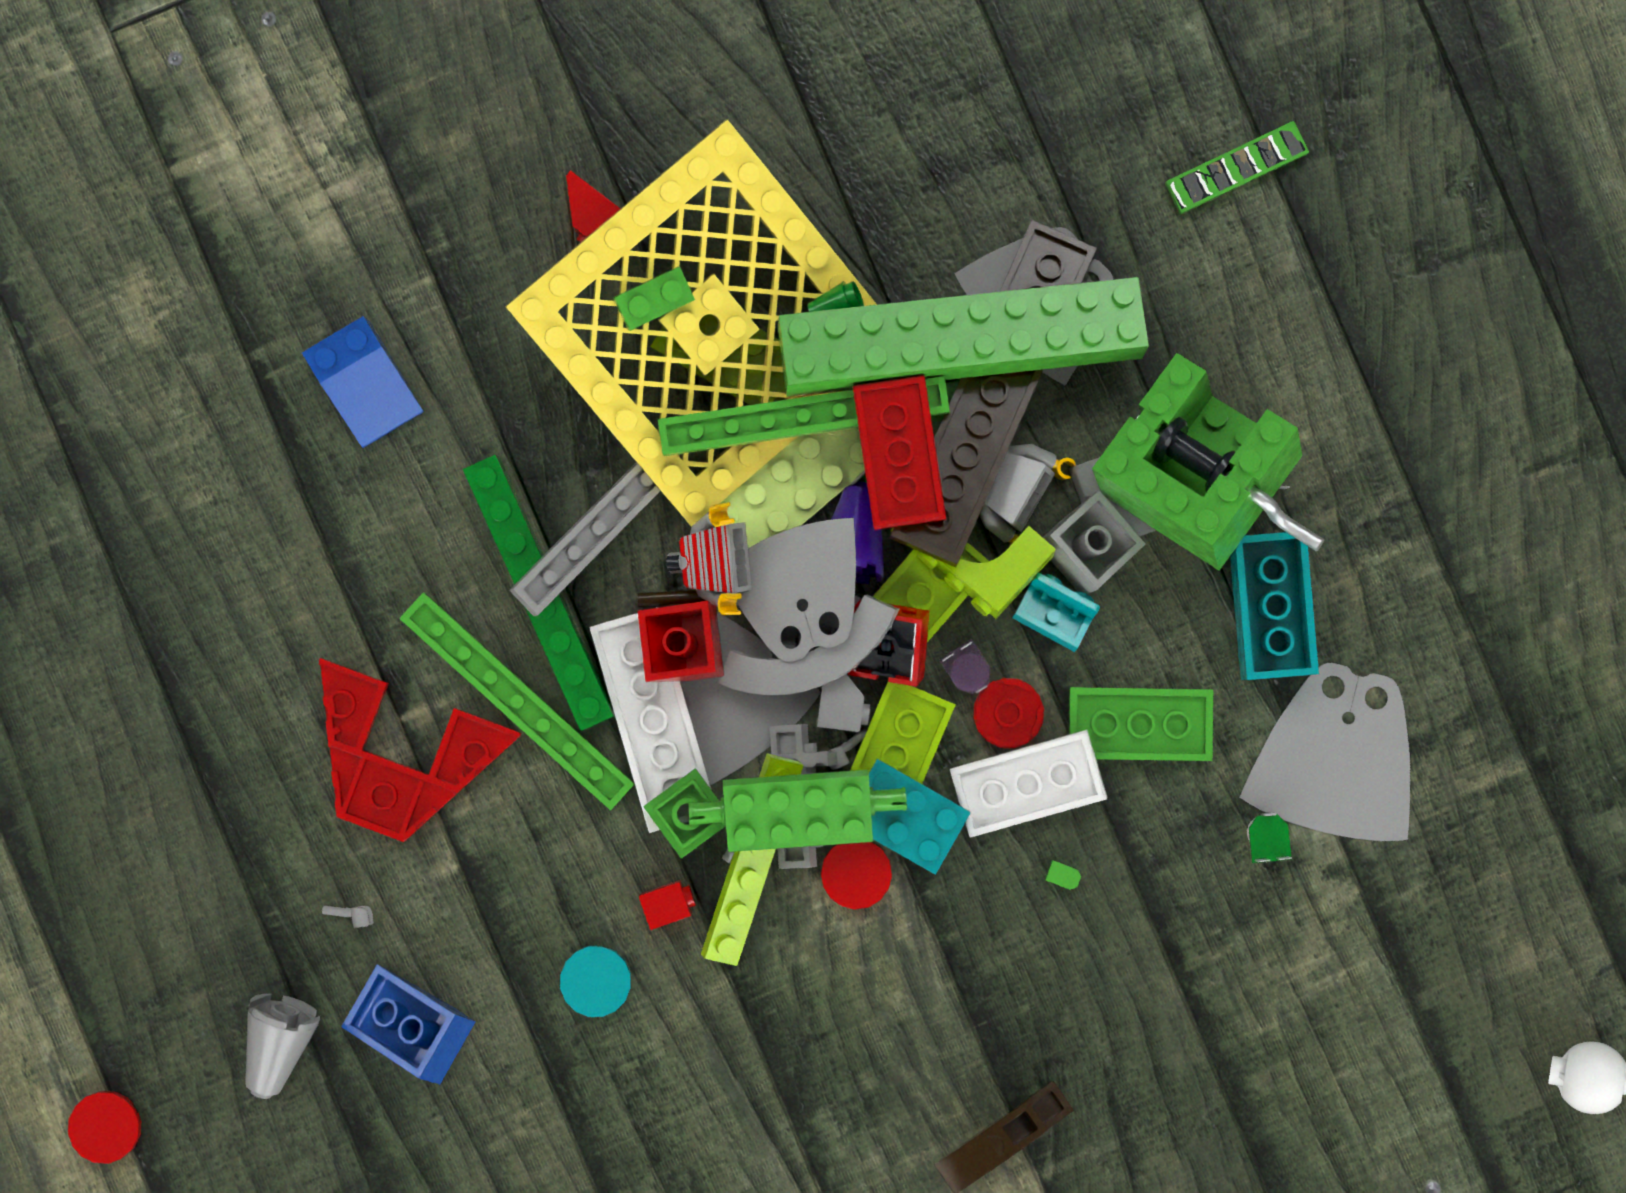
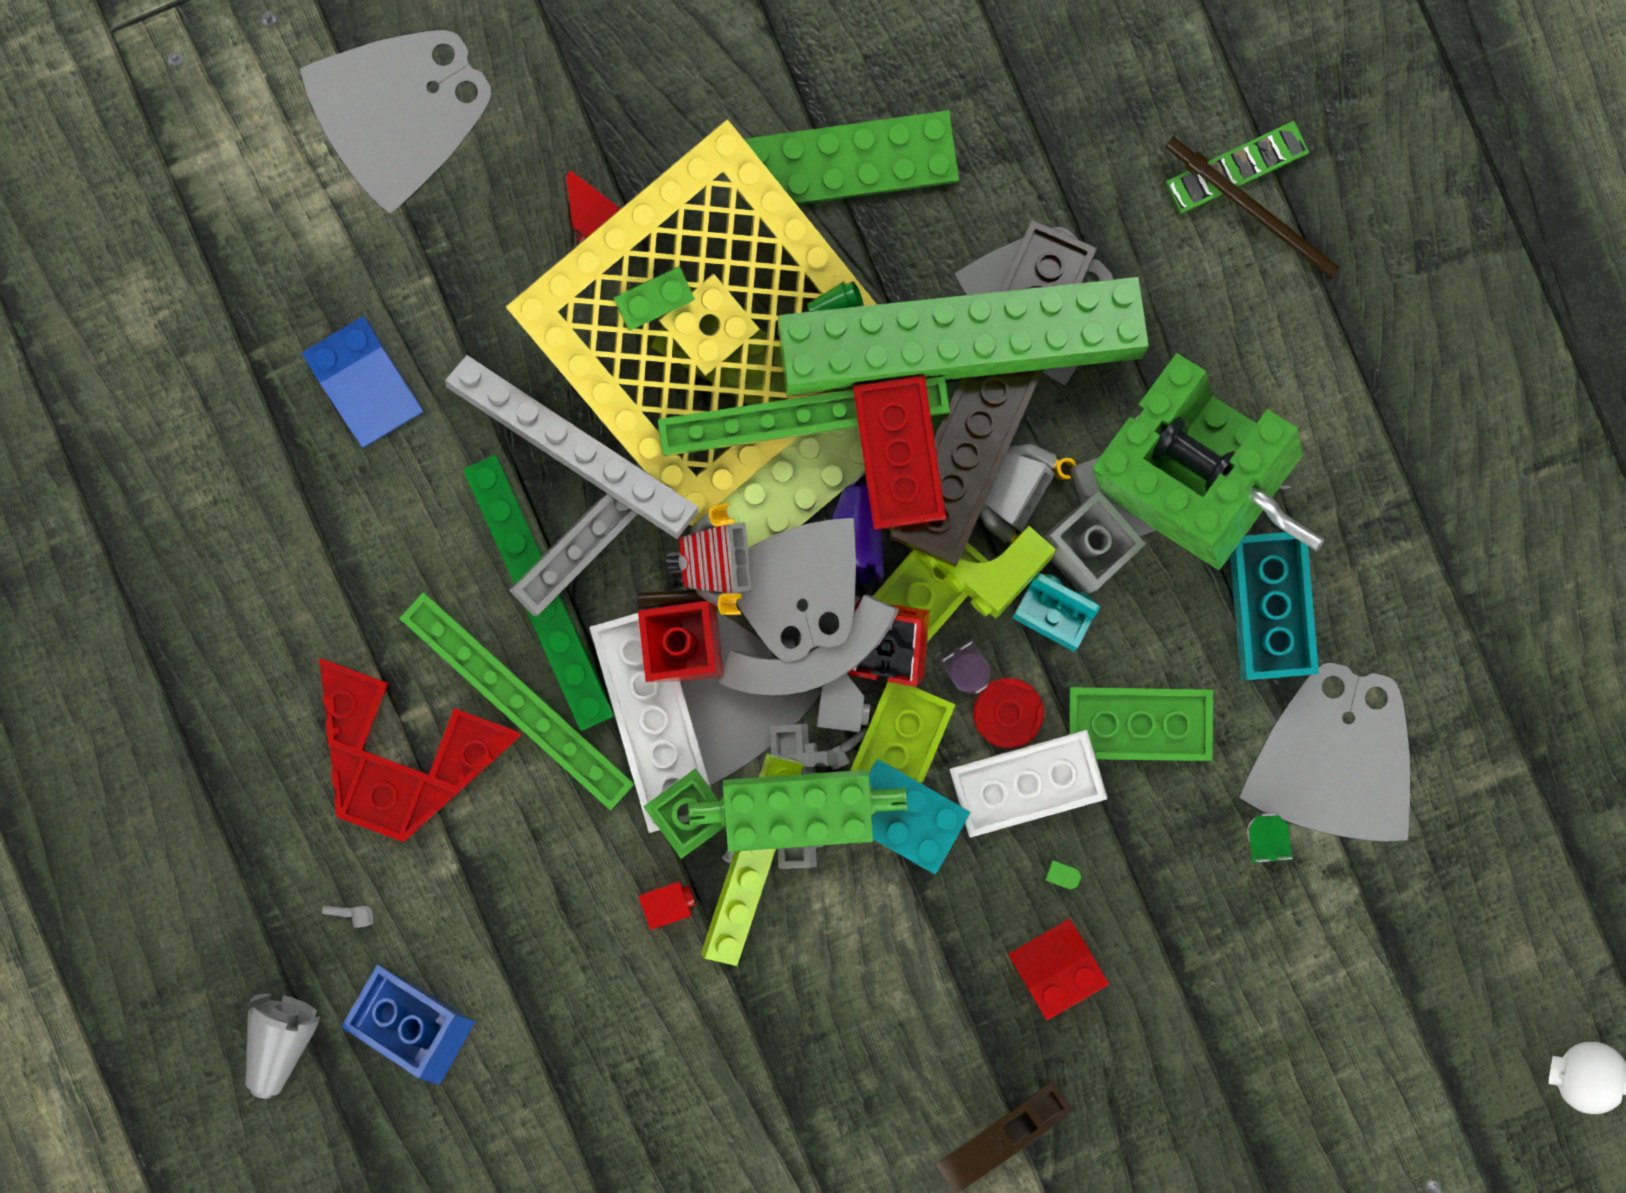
(104, 1127): red tile -> none
(386, 119): none -> light grey piece
(572, 447): none -> light grey plate
(595, 981): teal tile -> none
(856, 874): red tile -> none
(861, 157): none -> bright green plate
(1058, 969): none -> red slope
(1198, 164): none -> dark brown bar

